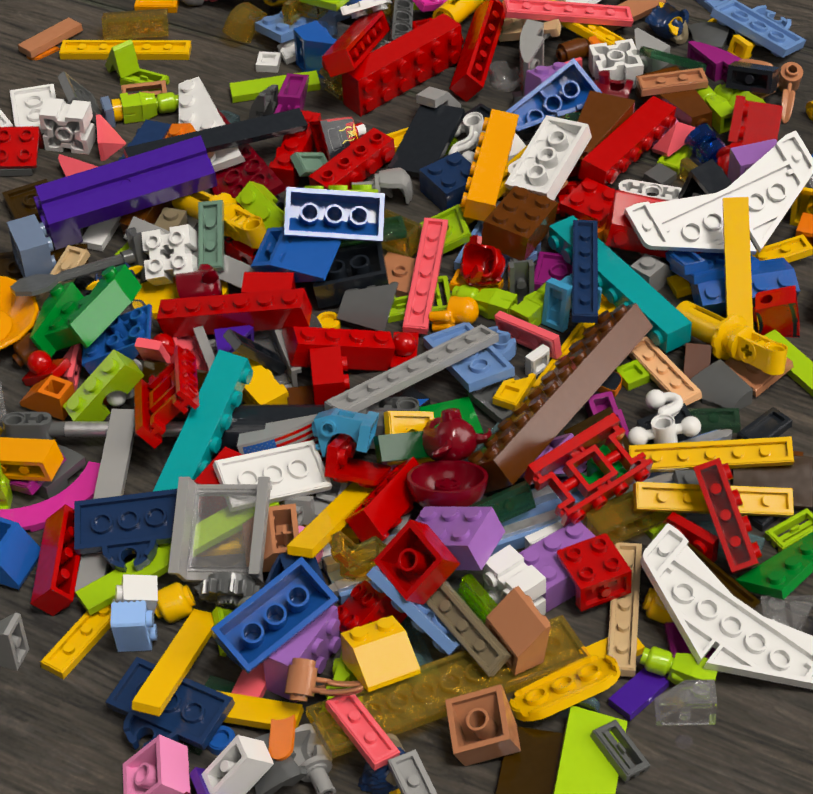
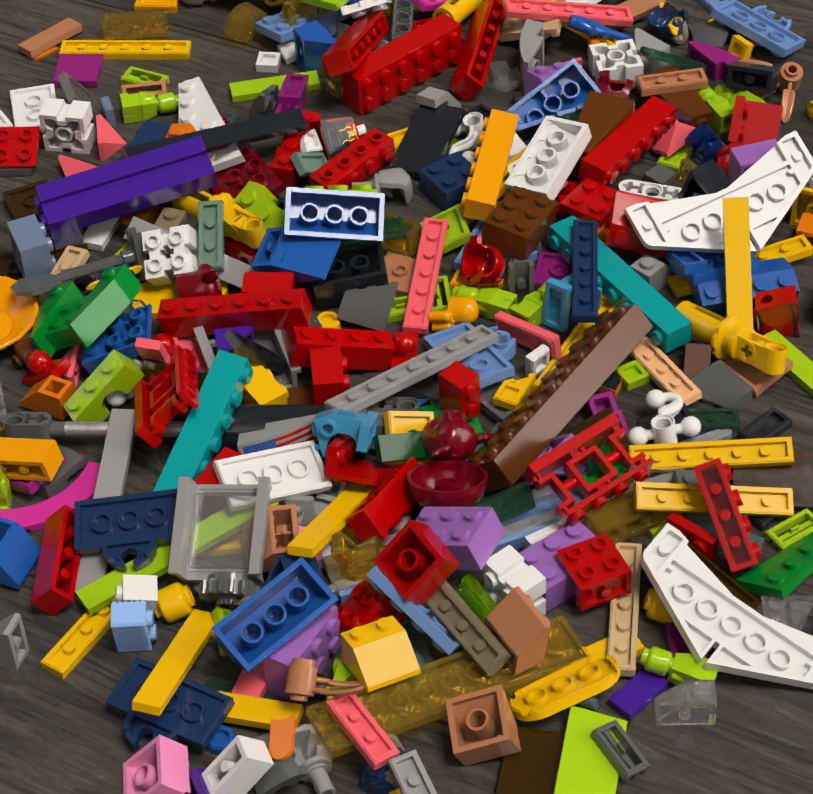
(81, 67): none -> magenta tile
(117, 108): yellow tile -> none
(123, 59): lime slope -> none
(310, 142): none -> white tile
(460, 389): none -> red brick
(572, 49): reddish brown brick -> none
(594, 28): none -> blue animal

